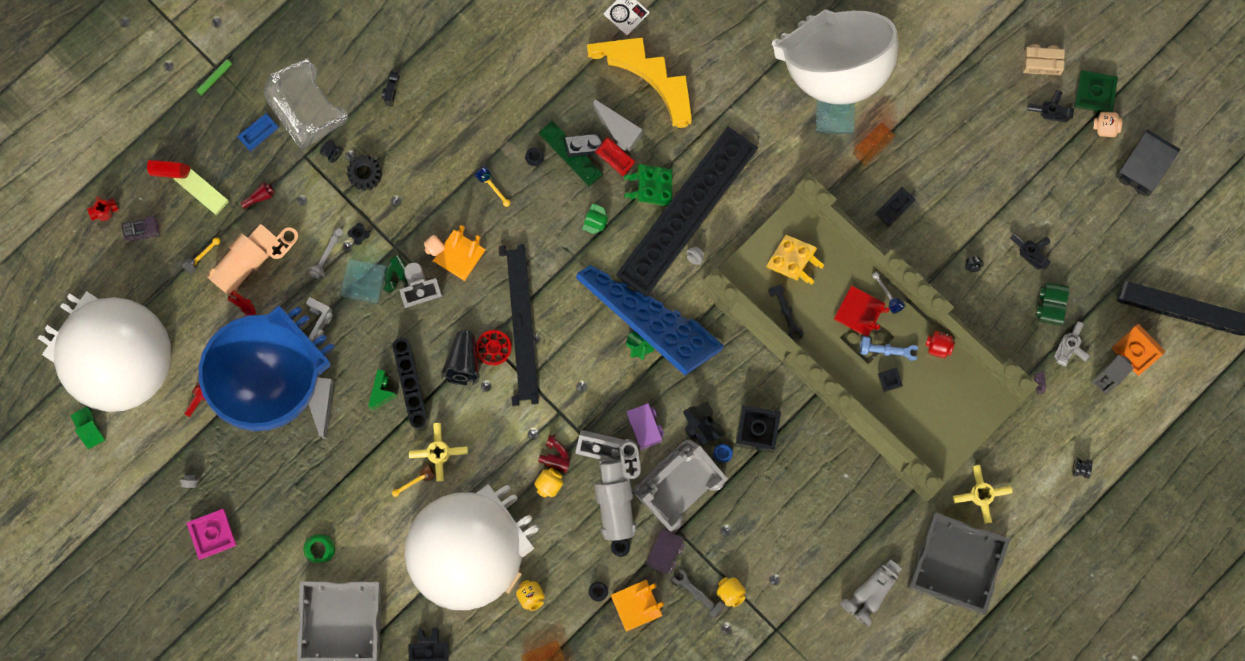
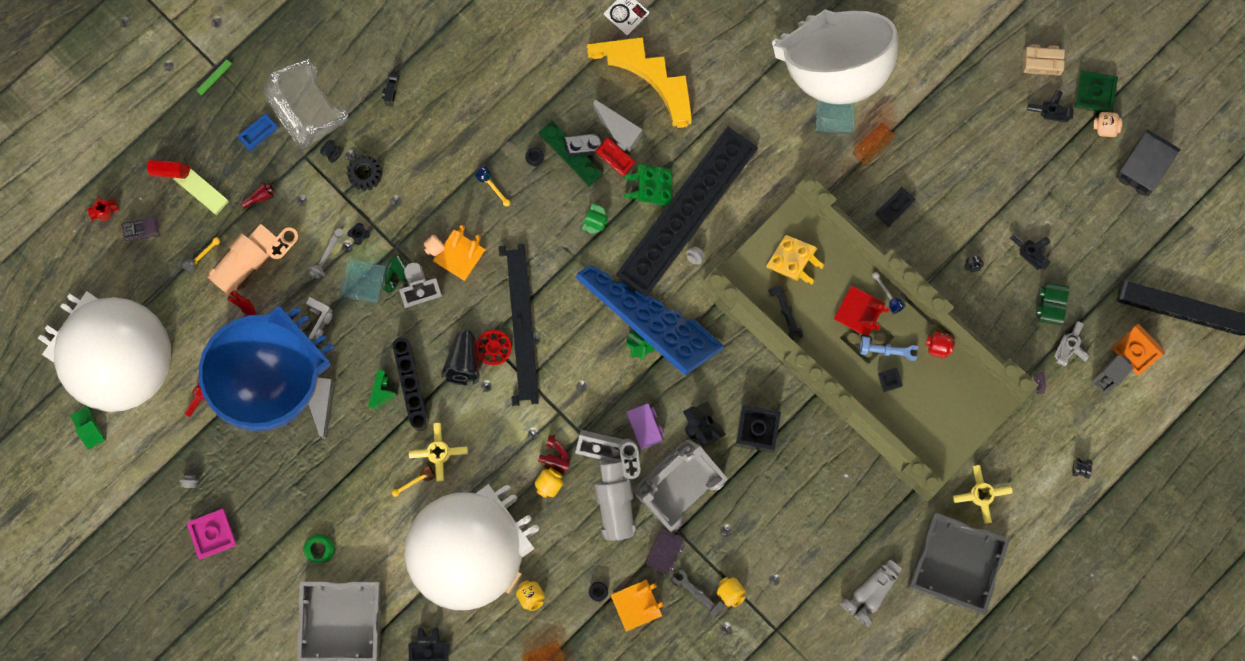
(616, 552): black plate -> none
(723, 453): blue plate -> none

